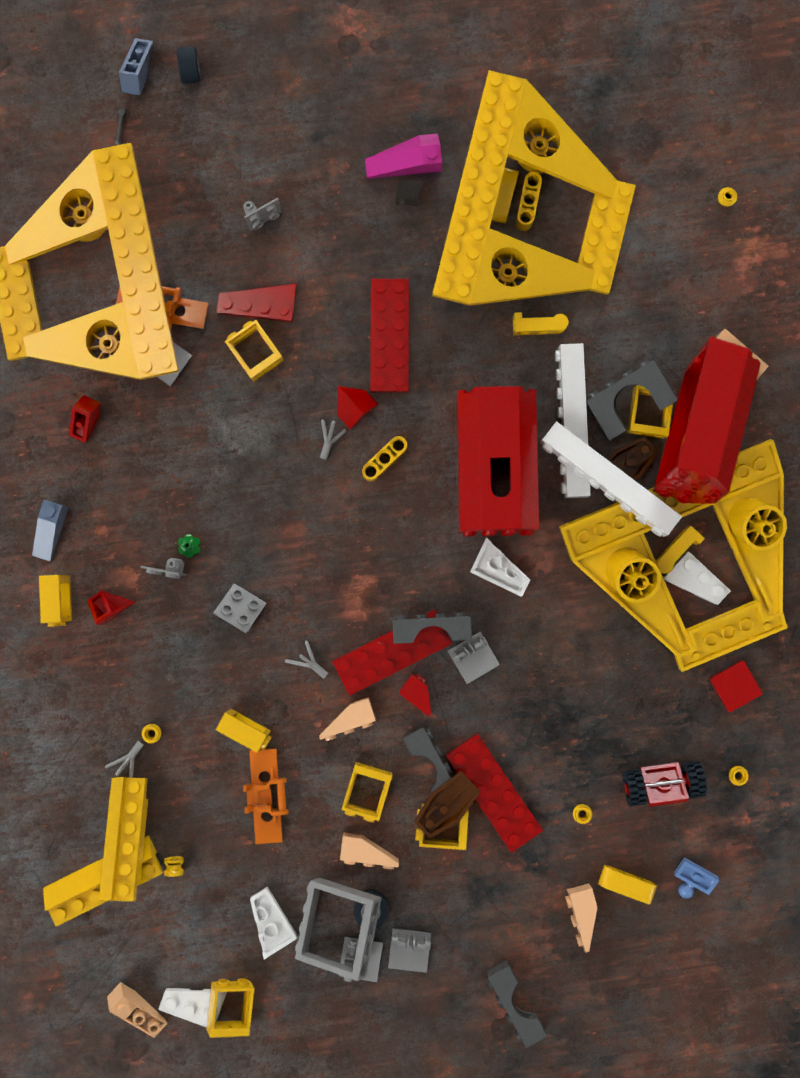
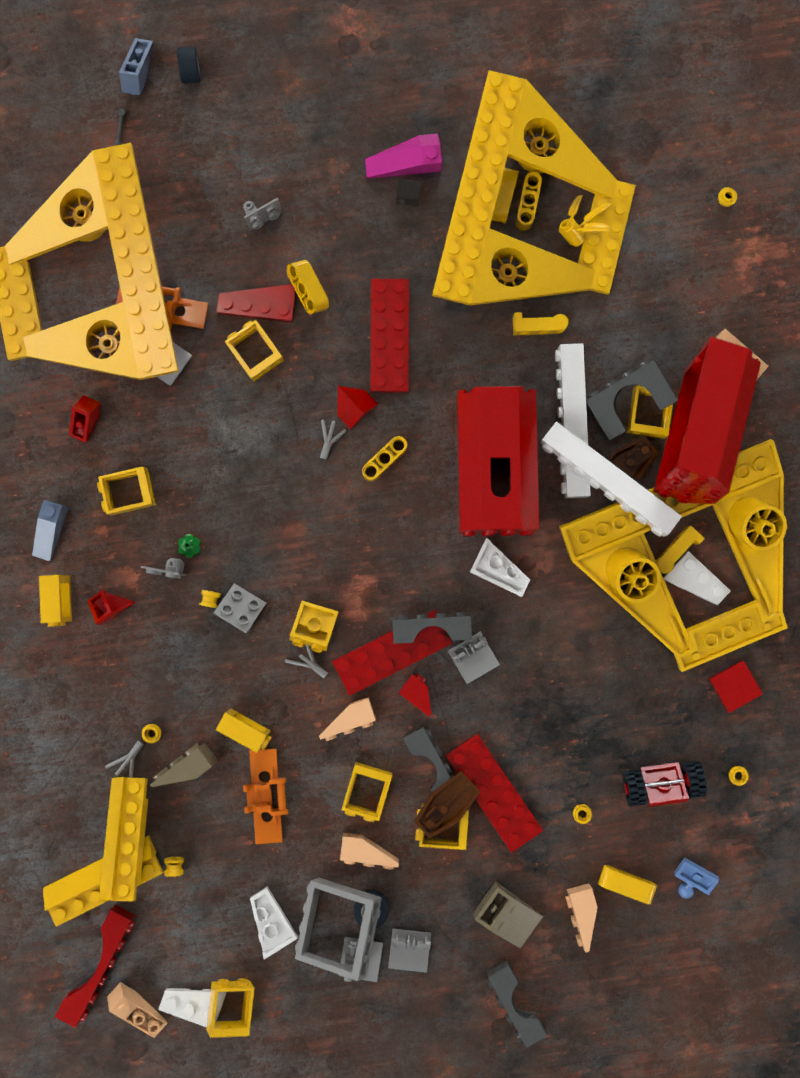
(114, 928): none -> red arch
(145, 485): none -> yellow window
(196, 762): none -> dark tan slope
(209, 598): none -> yellow wheel
(307, 286): none -> yellow beam
(313, 626): none -> yellow plate
(507, 915): none -> dark tan slope
(575, 233): none -> yellow plant

